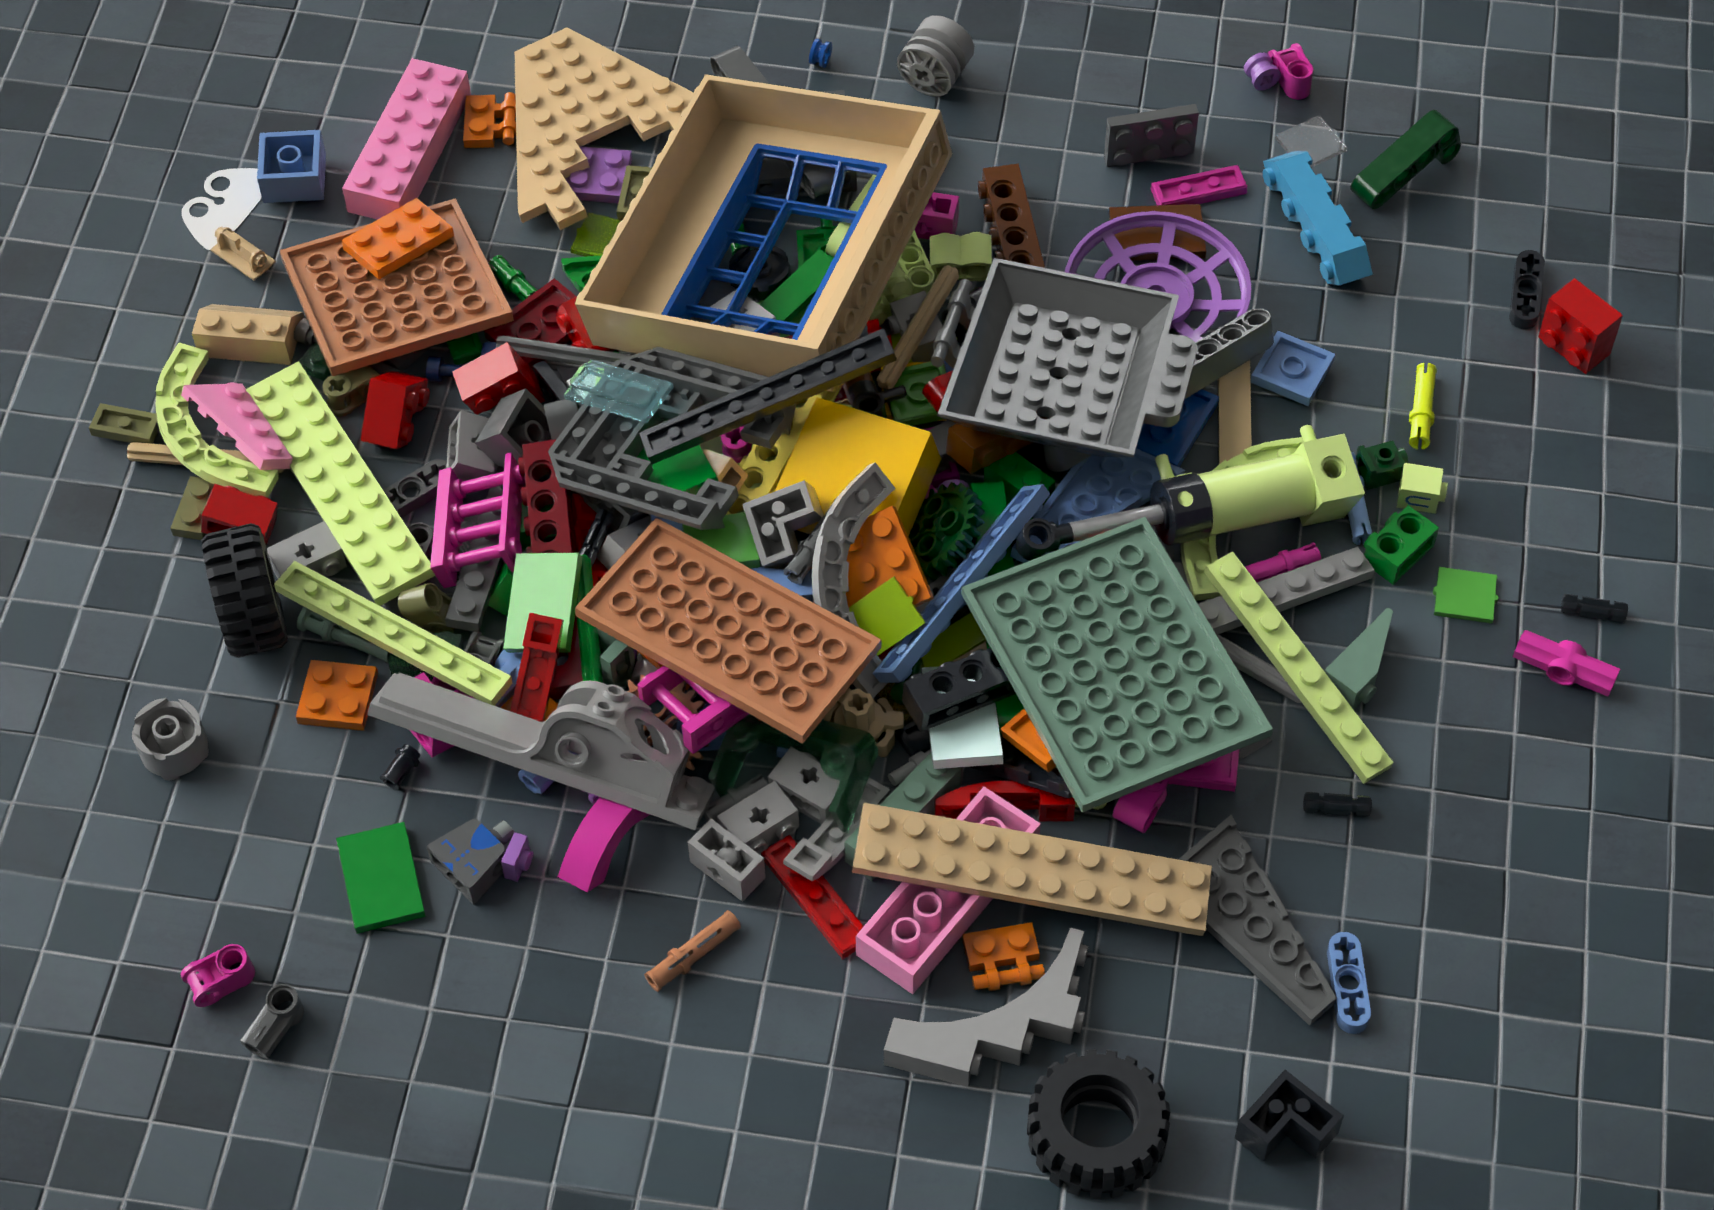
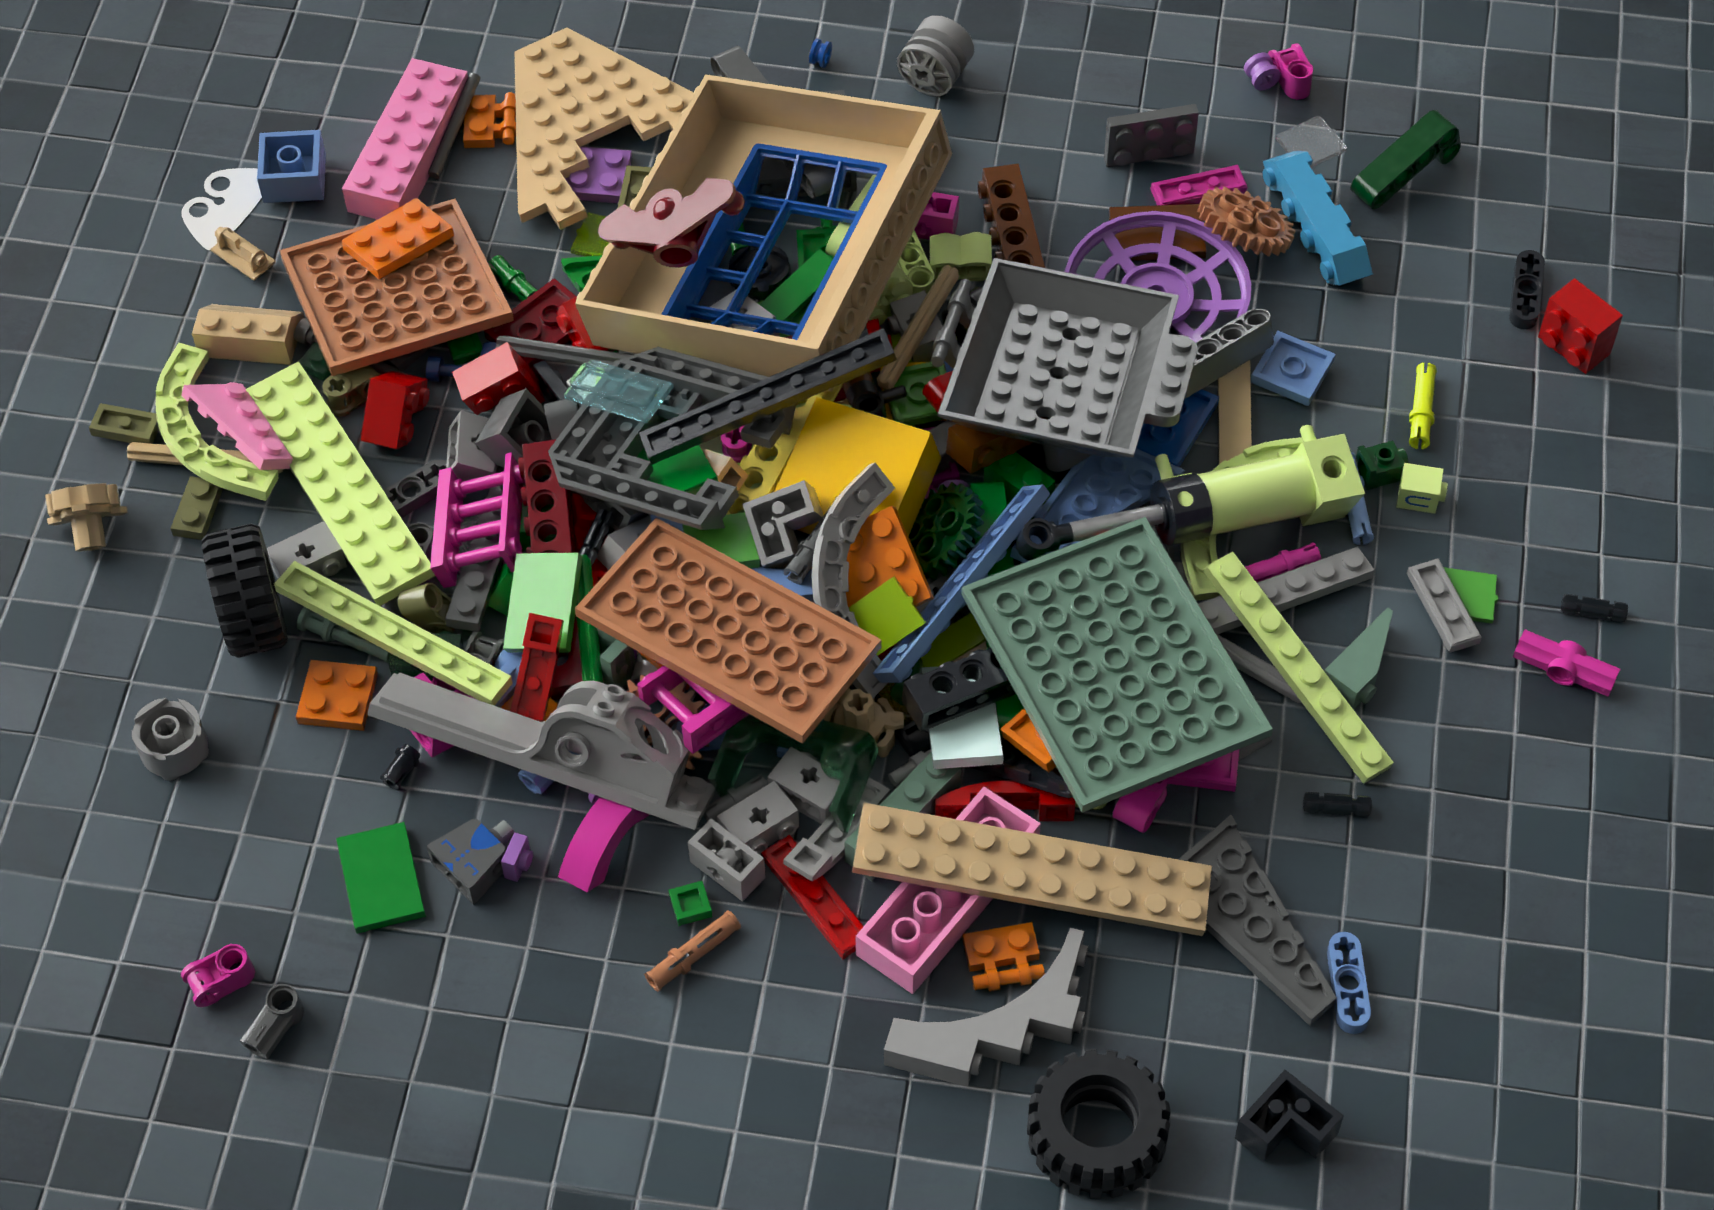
(84, 509): none -> tan piece
(232, 508): red brick -> none
(454, 125): none -> dark grey bar
(672, 224): none -> piece
(690, 903): none -> green plate
(1246, 221): none -> nougat gear
(1404, 547): green brick -> none
(1444, 605): none -> light grey tile

